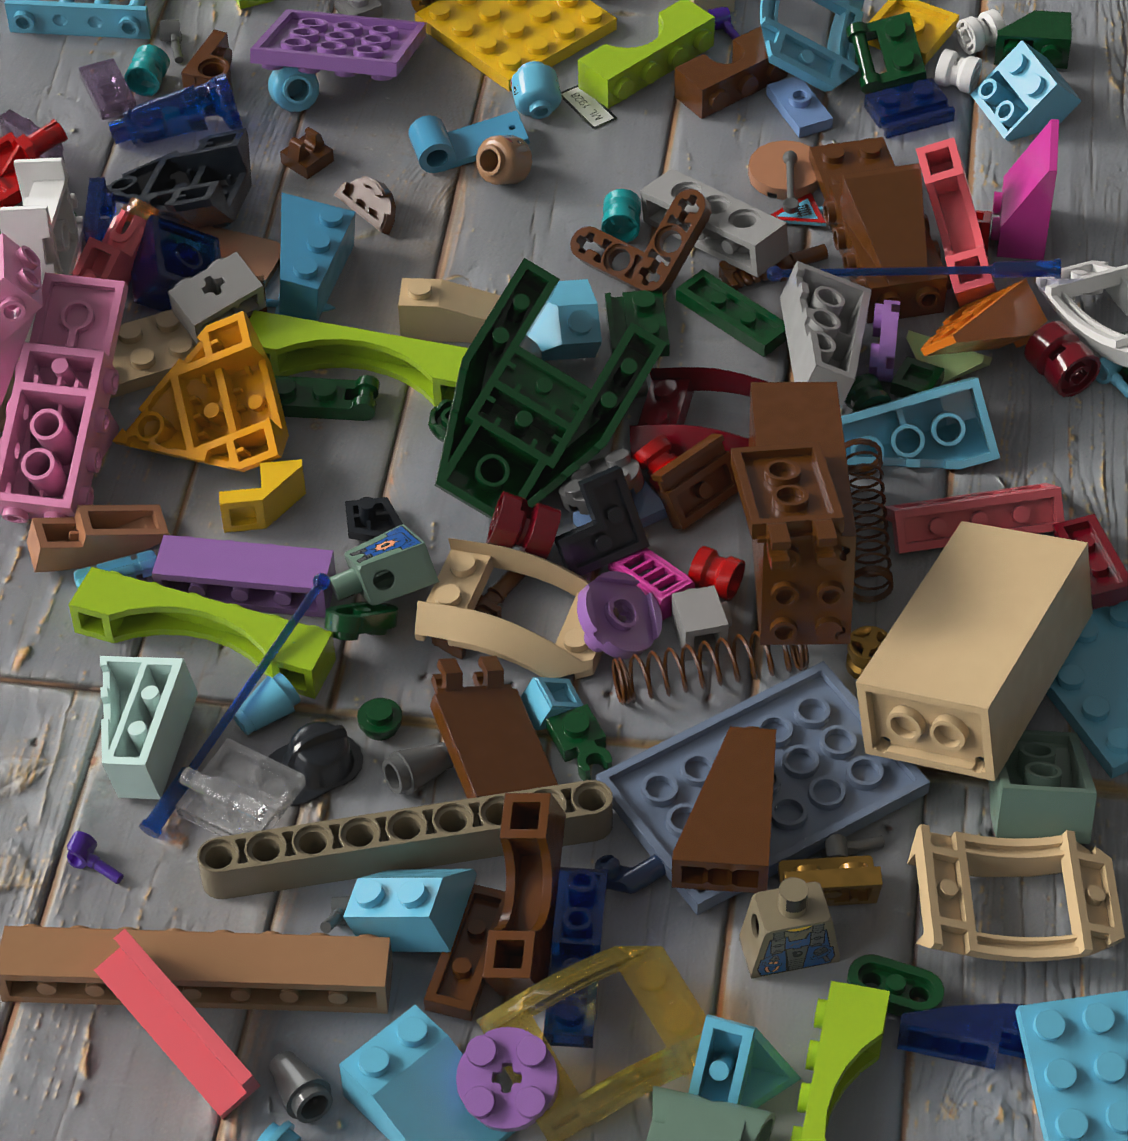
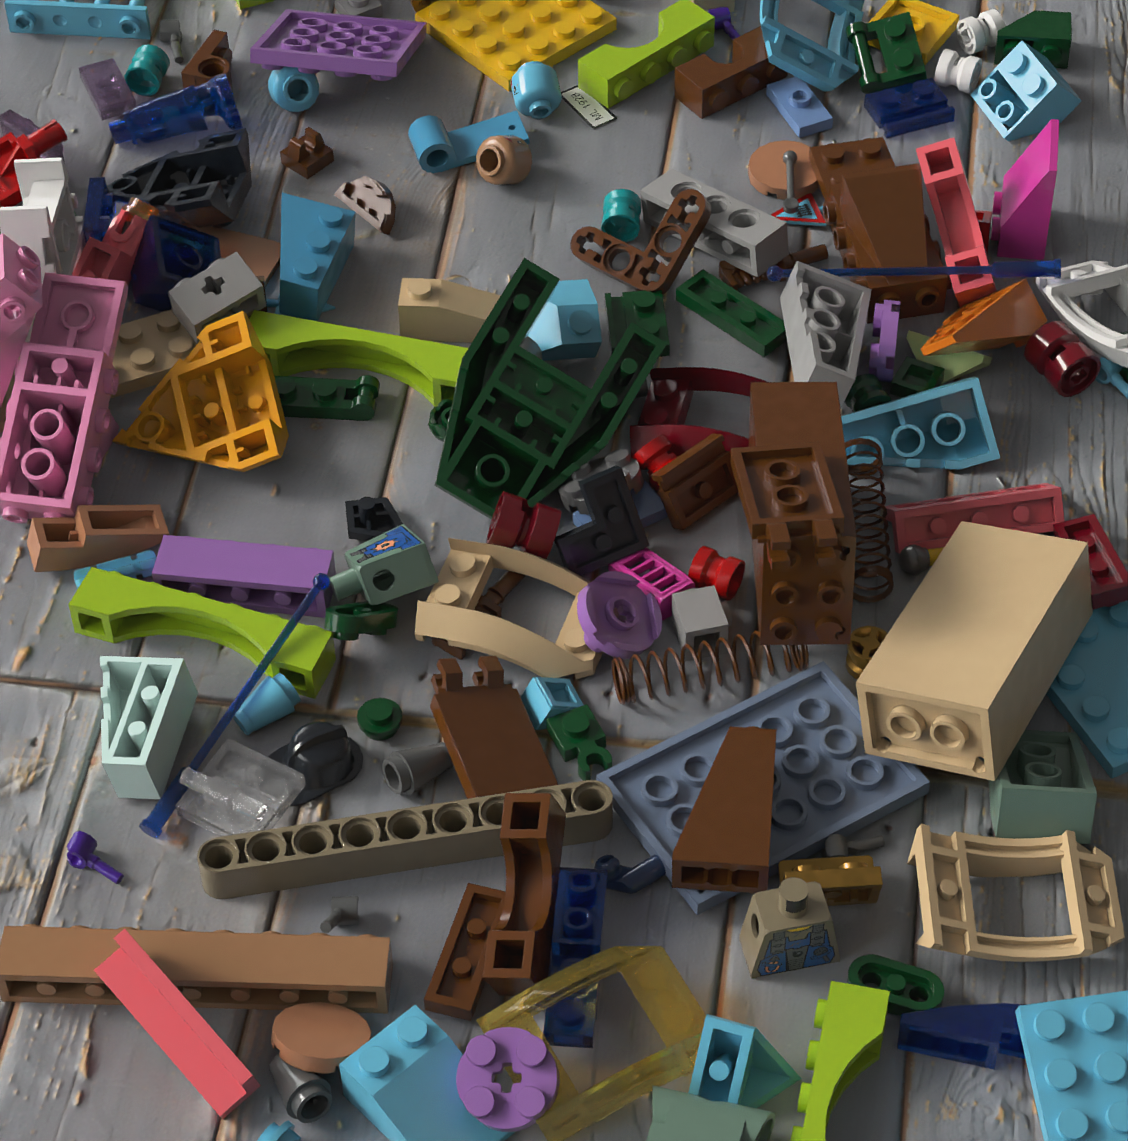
(259, 507): yellow slope -> none
(318, 1035): none -> nougat tile
(411, 907): medium azure slope -> none
(915, 559): none -> flat silver piece

